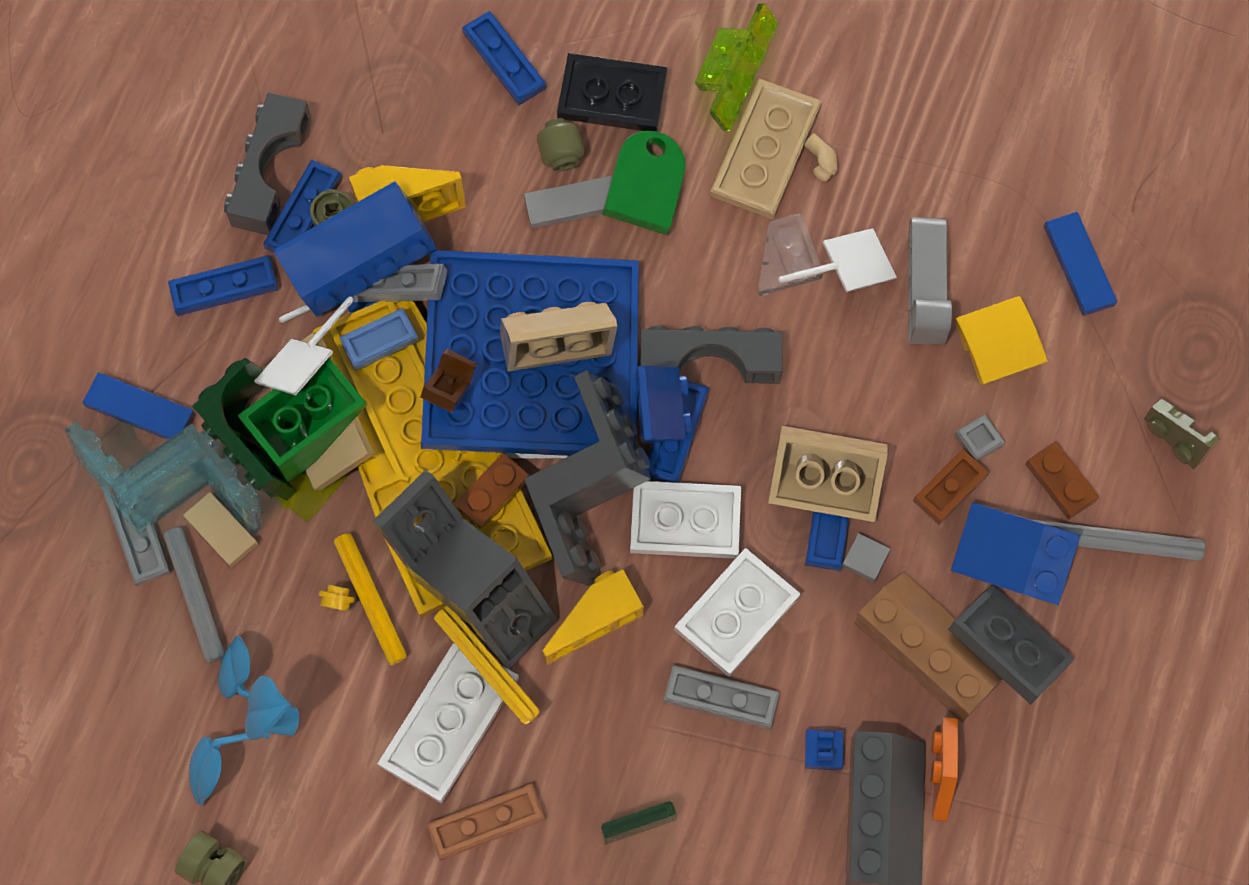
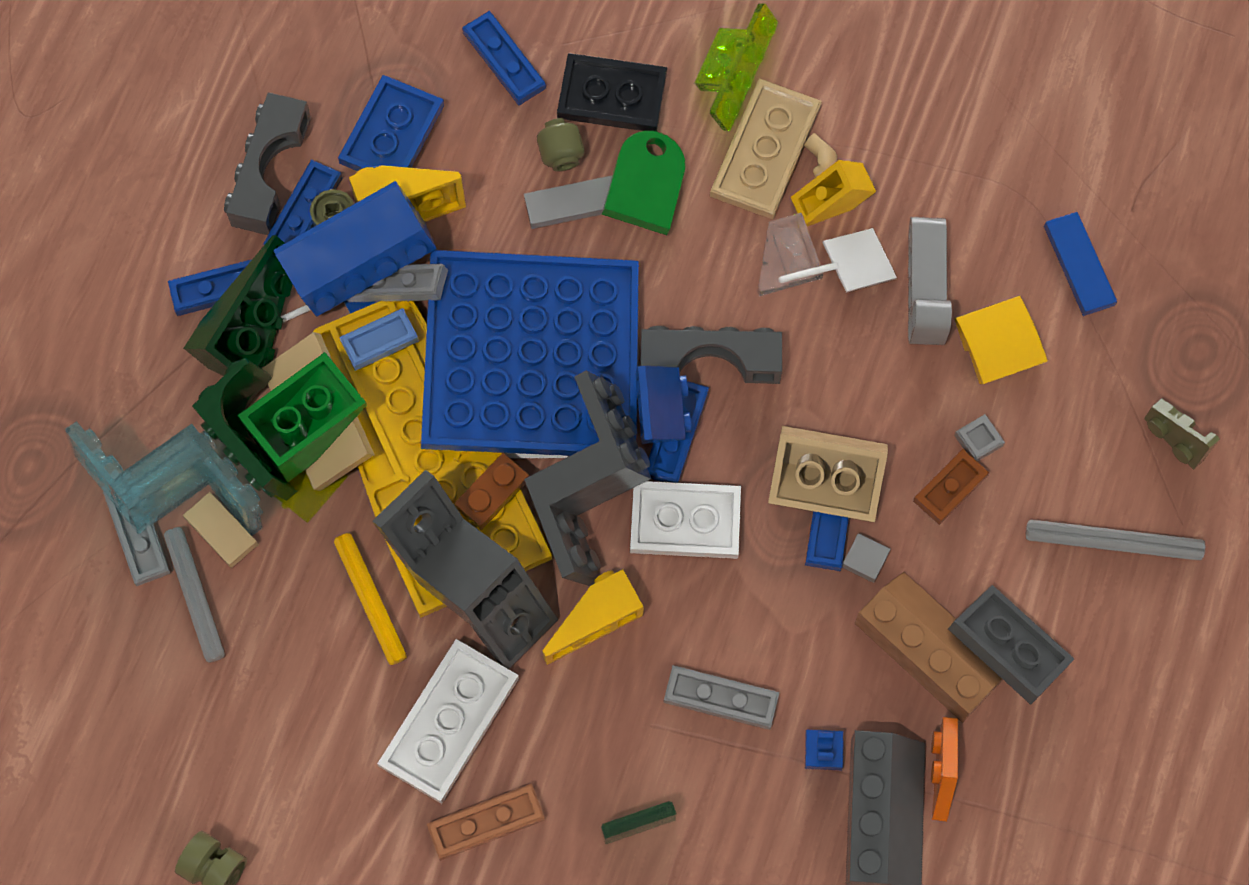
(137, 407): blue tile -> none
(245, 316): none -> dark green wedge
(266, 714): dark azure plant -> none
(299, 360): white piece -> none
(336, 598): yellow plate -> none
(391, 126): none -> blue plate
(449, 381): reddish brown bracket -> none
(487, 665): yellow axle -> none
(557, 335): tan slope -> none
(737, 612): white plate -> none
(833, 192): none -> yellow slope
(1015, 553): blue slope -> none
(1062, 480): dark orange plate -> none

